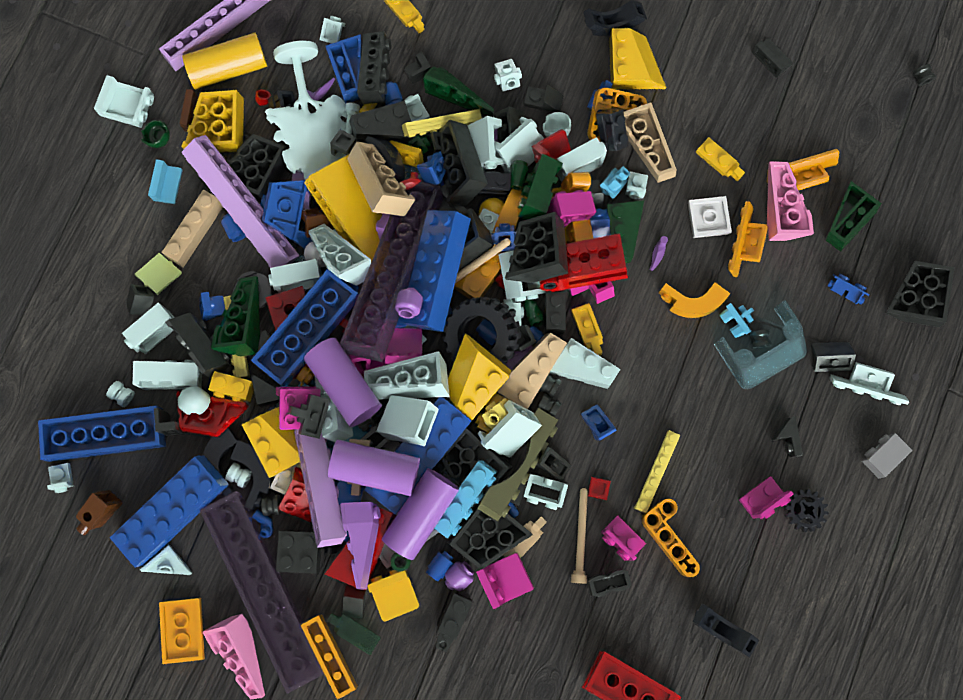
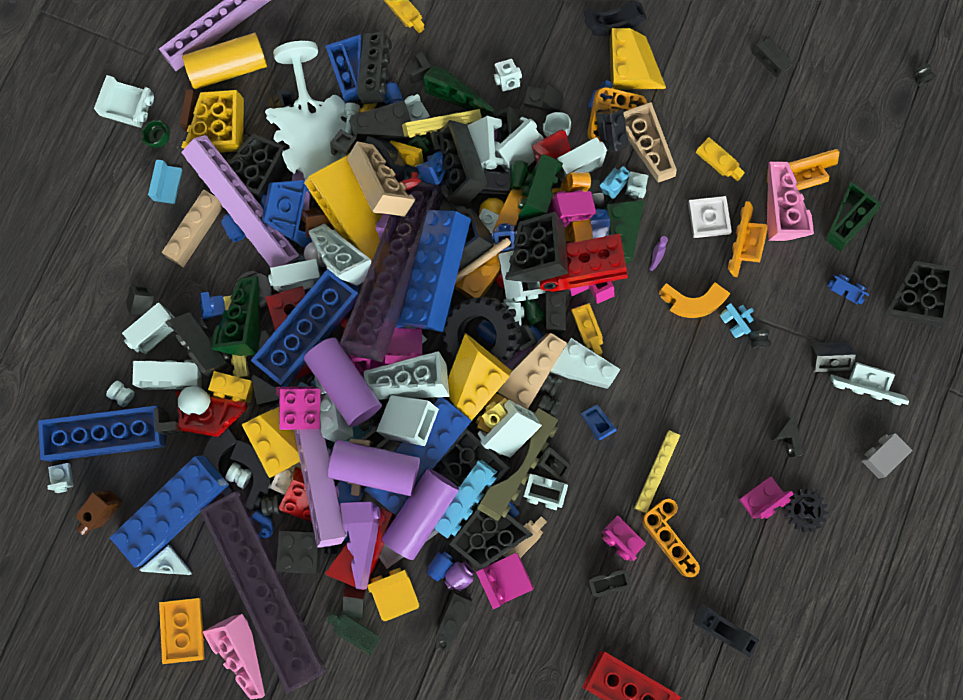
(158, 273): yellowish green piece -> none
(262, 97): red hinge -> none
(305, 376): light orange plate -> none
(311, 415): pearl dark grey hinge -> none
(321, 91): medium lavender bar -> none
(329, 656): light orange brick -> none
(331, 29): light aqua bracket -> none
(397, 566): dark green cone -> none
(408, 303): medium lavender head -> none
(579, 575): tan piece -> none
(599, 488): red tile -> none
(753, 371): clear light blue windscreen -> none

